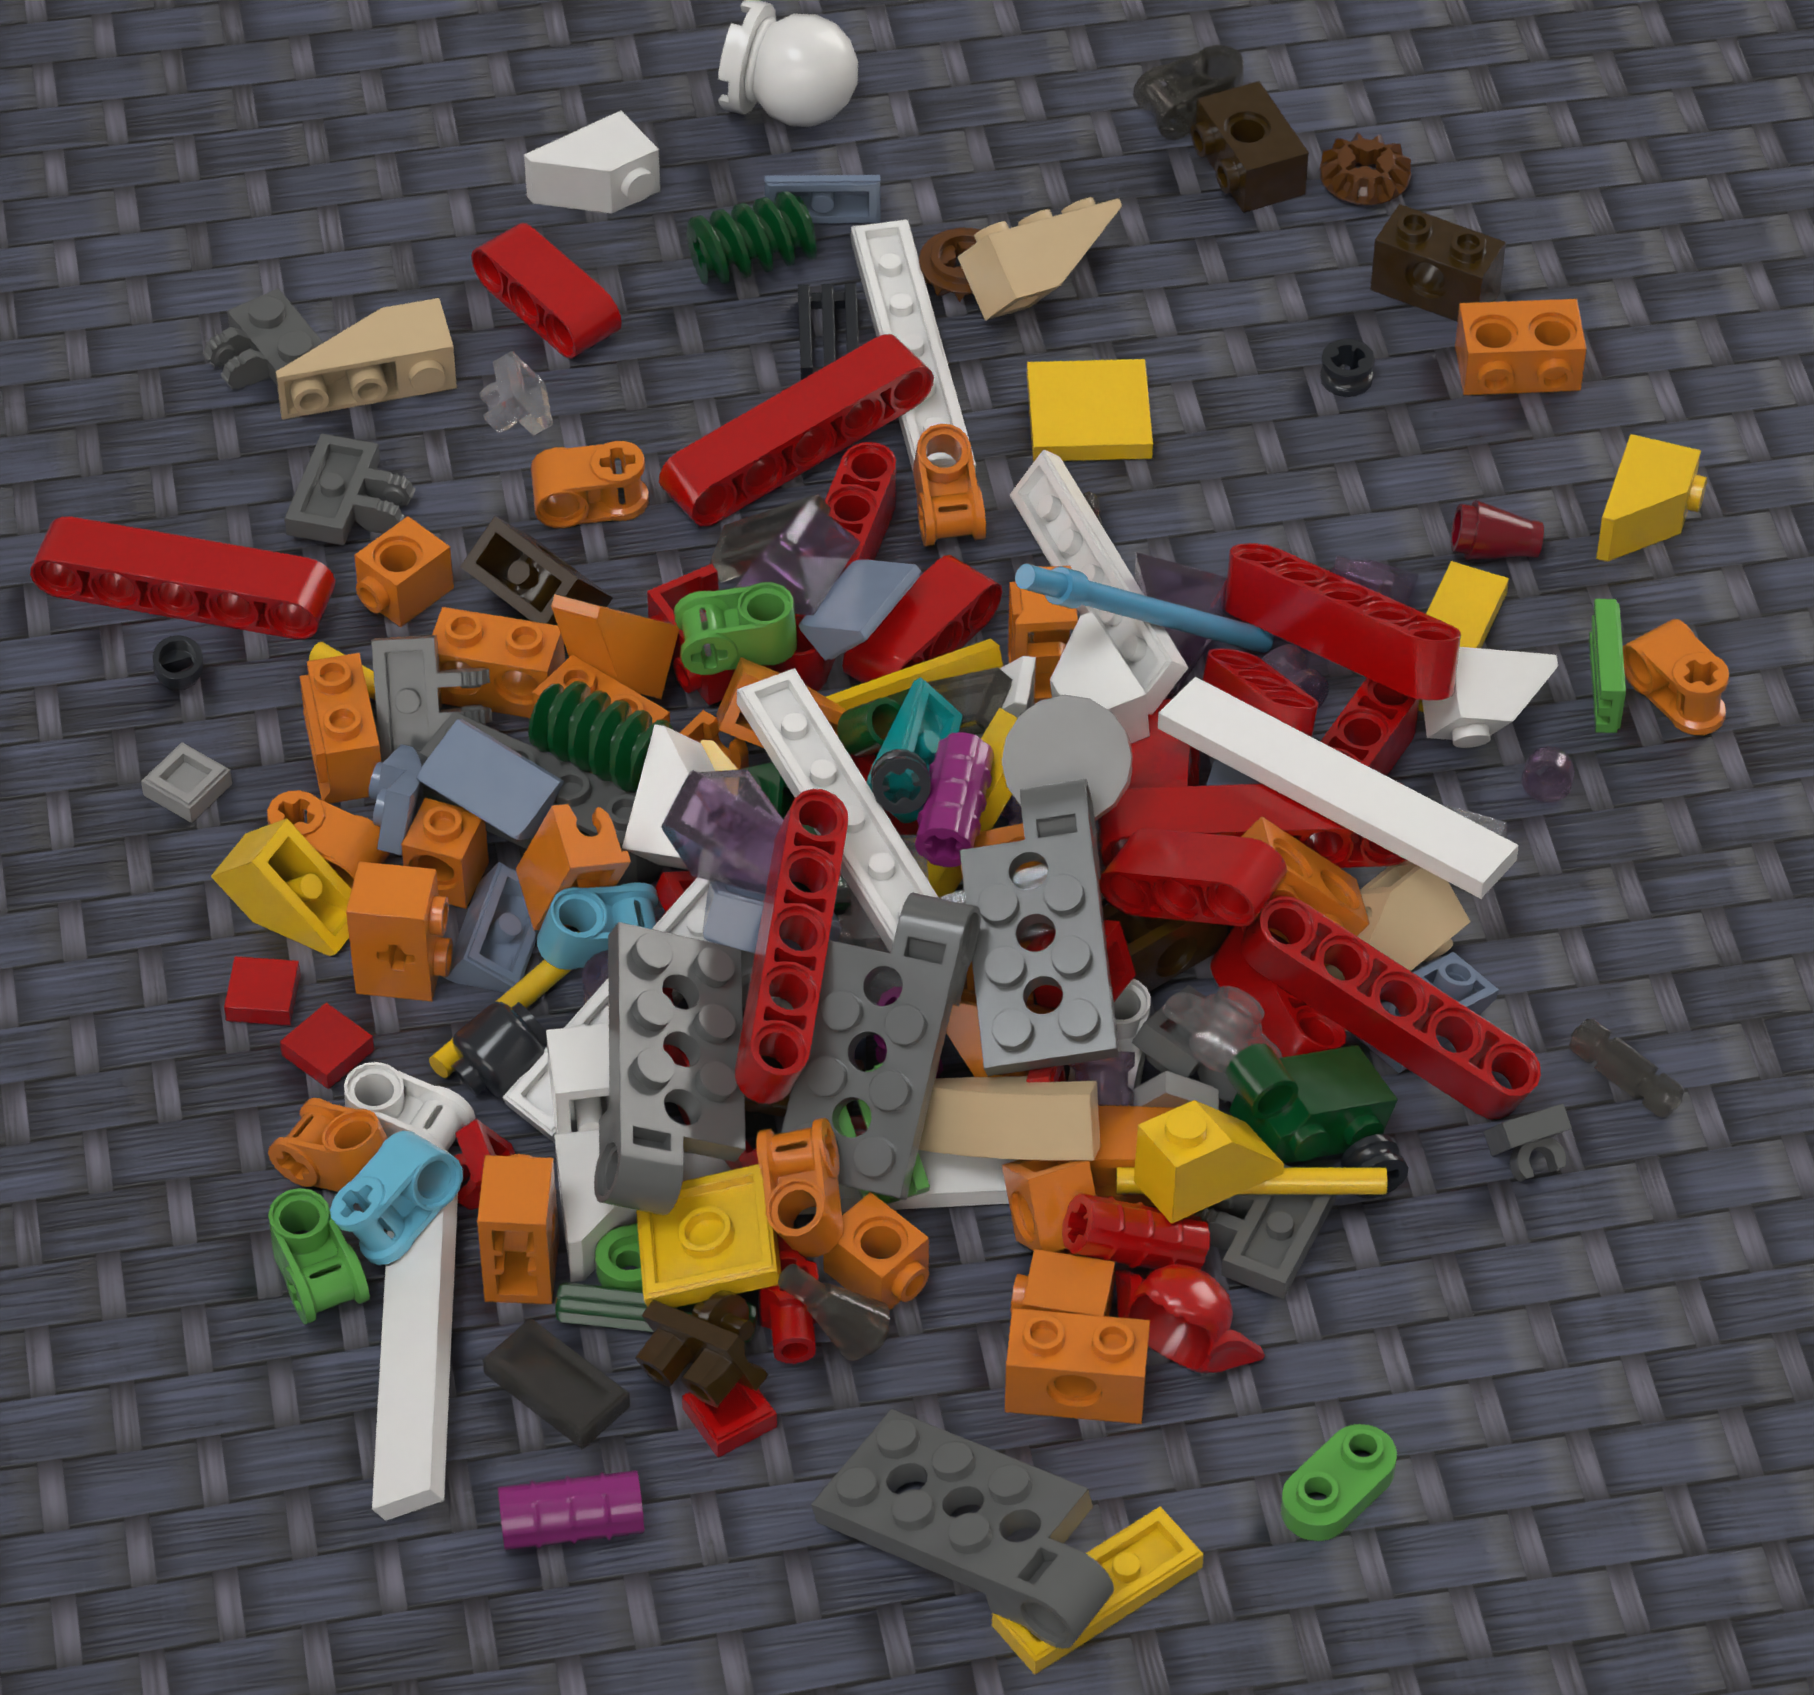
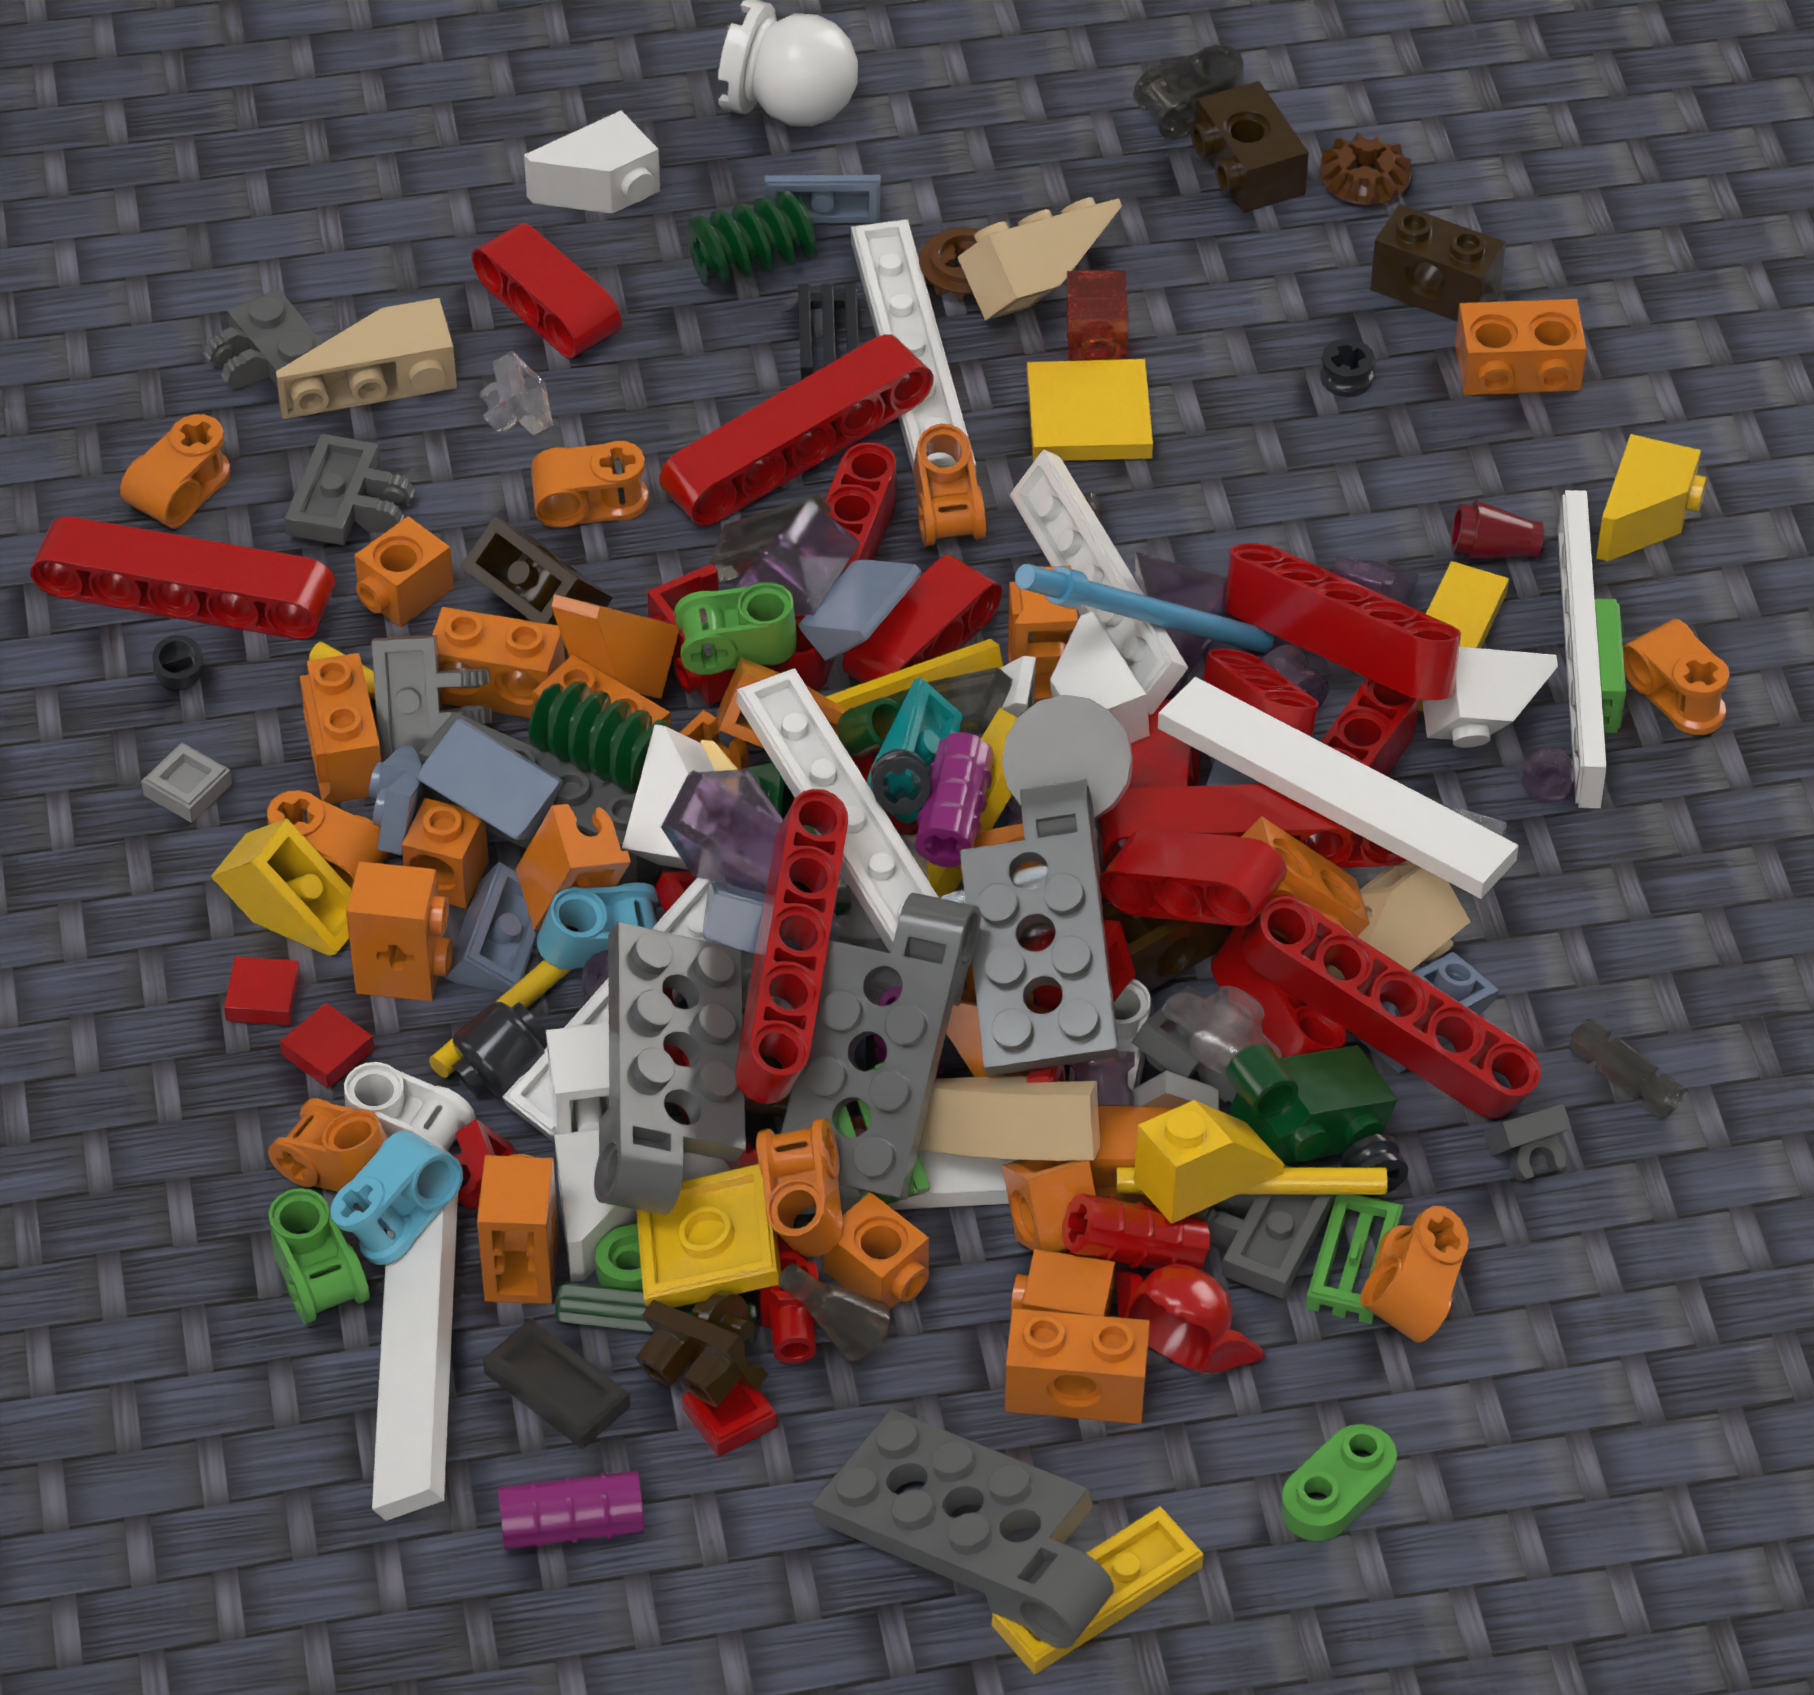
(178, 471): none -> orange piece
(1096, 315): none -> clear red brick
(1343, 1298): none -> bright green tile
(1417, 1273): none -> orange piece
(1581, 650): none -> white tile

